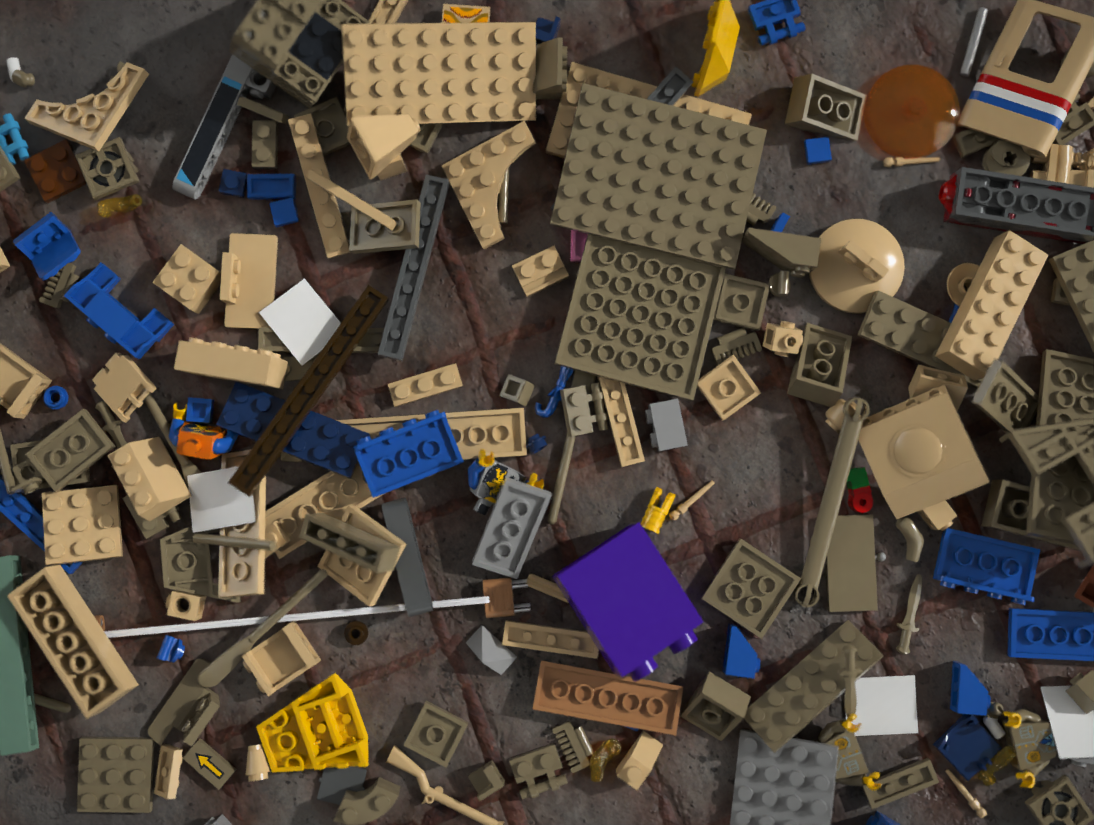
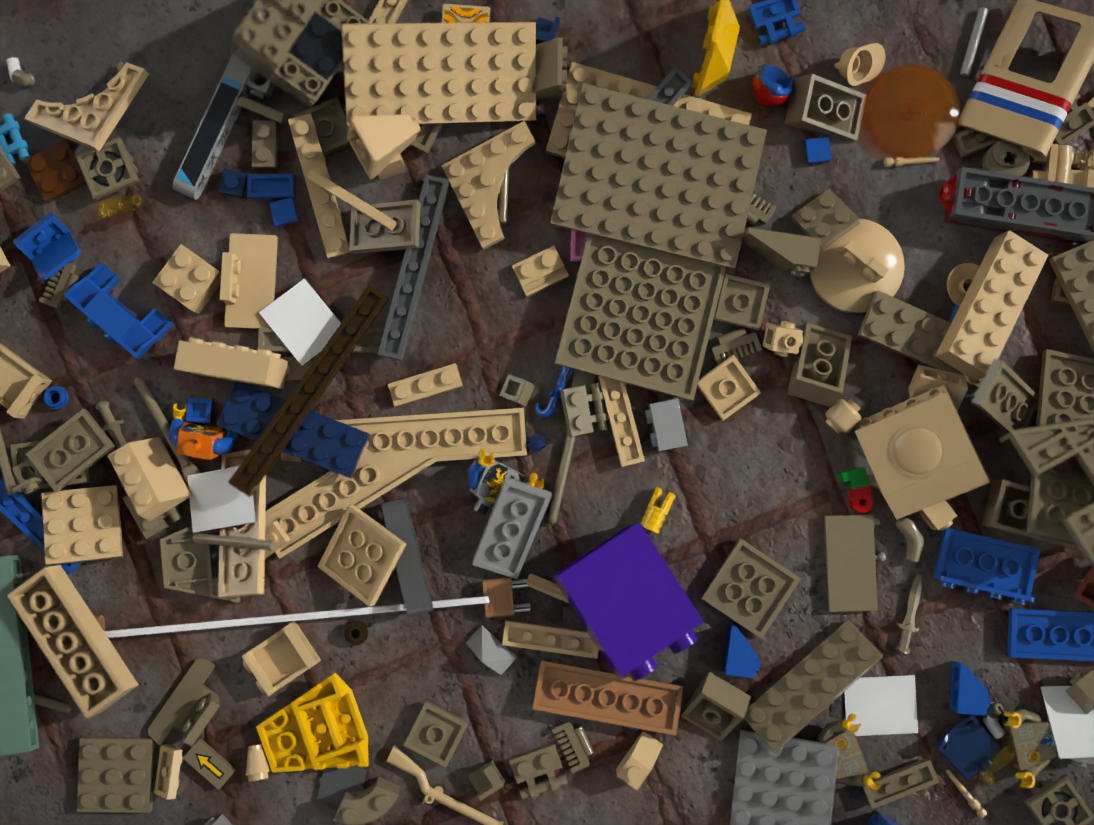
(122, 385): tan plate -> none
(171, 649): blue plate -> none
(195, 609): tan brick -> none
(229, 659): dark tan piece -> none
(349, 542): dark tan brick -> none
(407, 453): blue bracket -> none
(601, 757): clear yellow arm -> none
(682, 508): tan piece -> none
(771, 85): none -> blue hair
(780, 222): blue tile -> none
(780, 284): dark tan plate -> none
(826, 218): none -> dark tan plate
(831, 501): dark tan piece -> none
(849, 673): dark tan sword -> none
(861, 63): none -> tan piece

